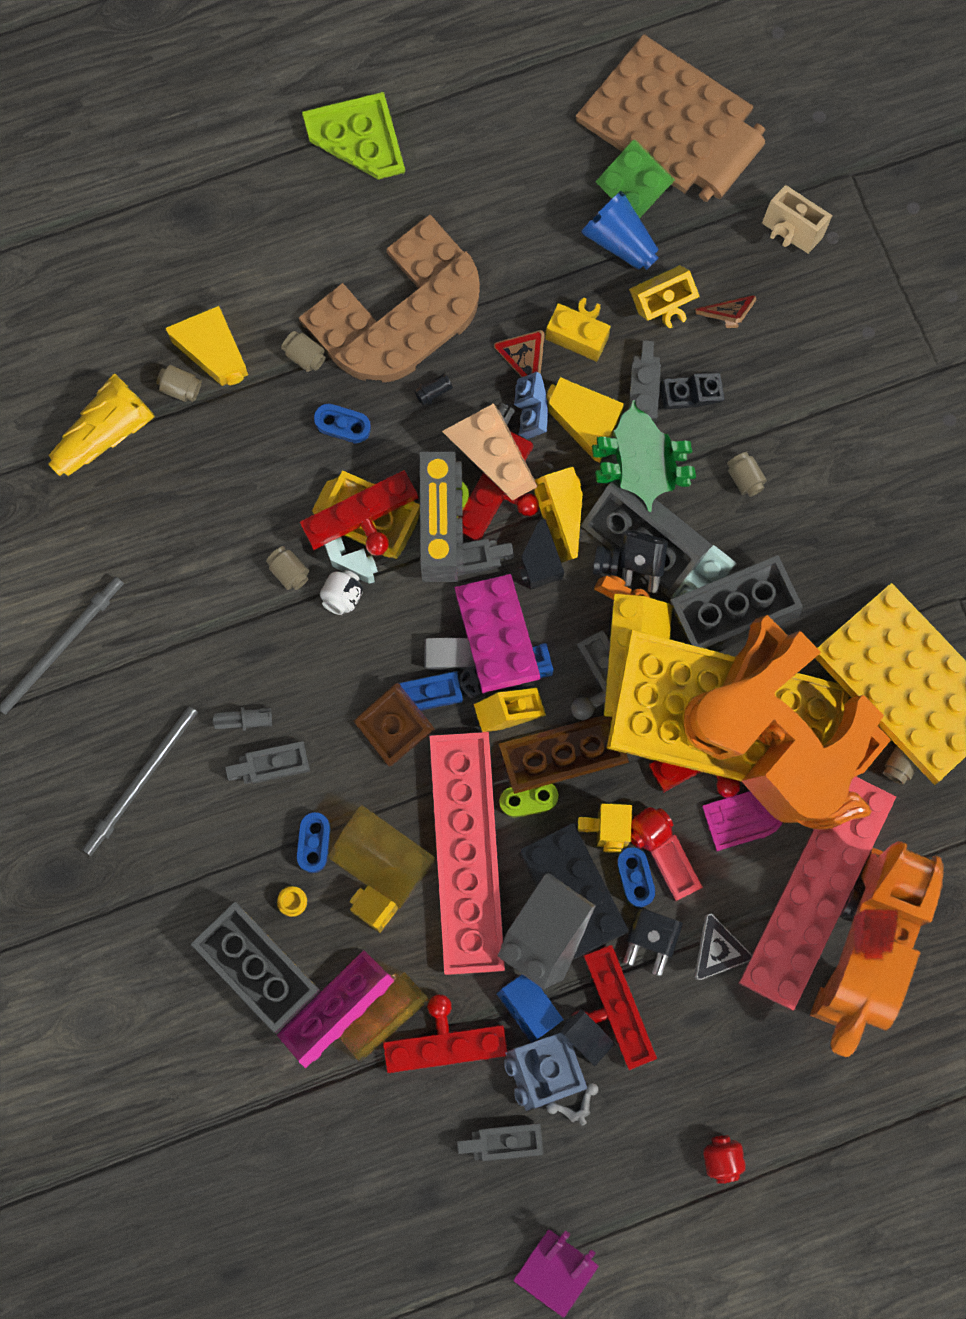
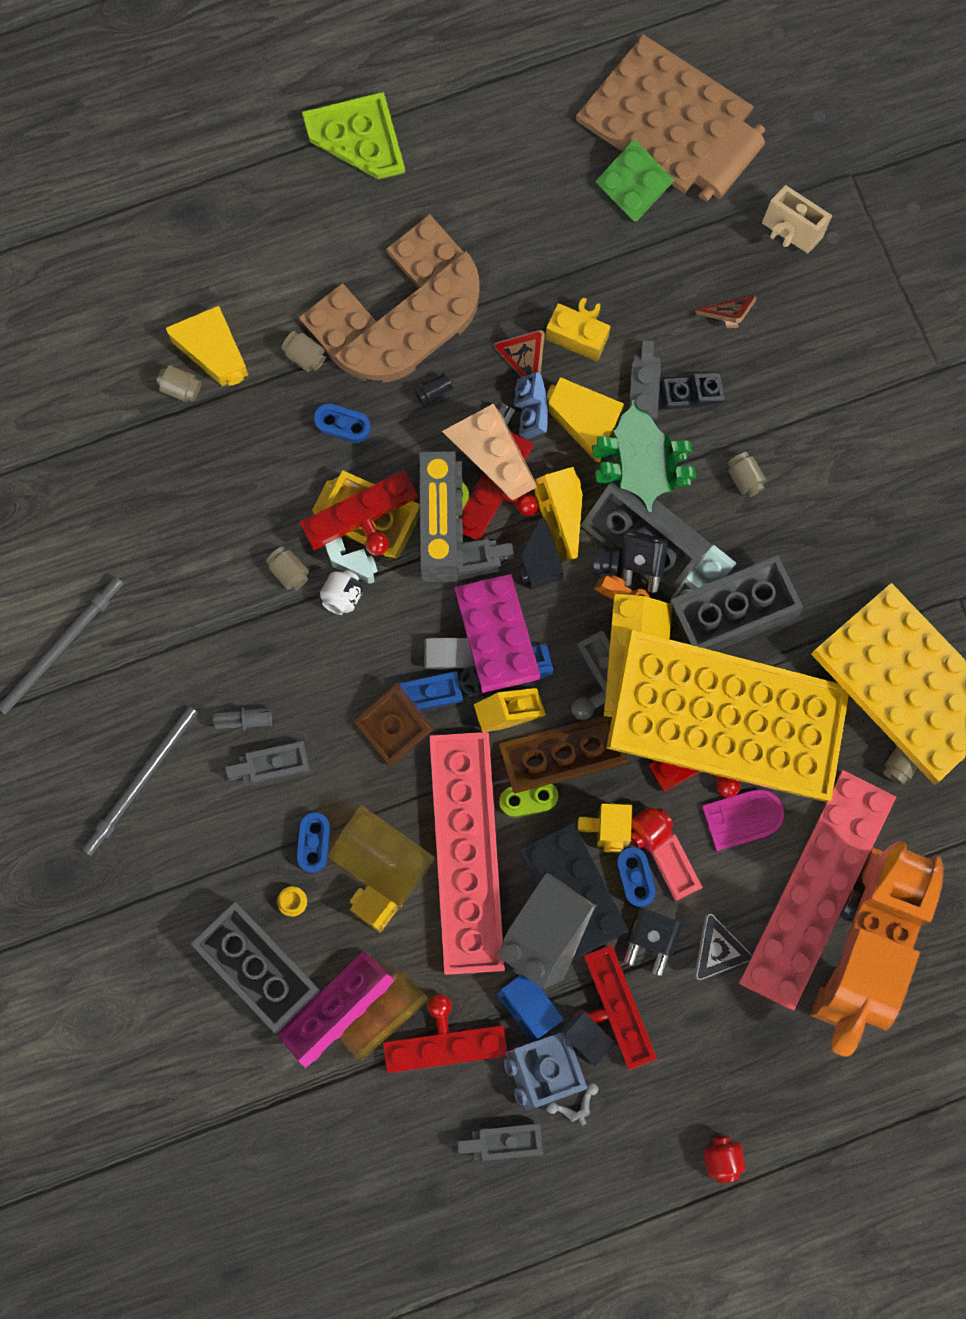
(102, 425): yellow cone -> none
(556, 1272): magenta plate -> none
(622, 233): blue cone -> none
(665, 294): yellow brick -> none
(797, 774): orange animal -> none
(875, 933): clear red slope -> none

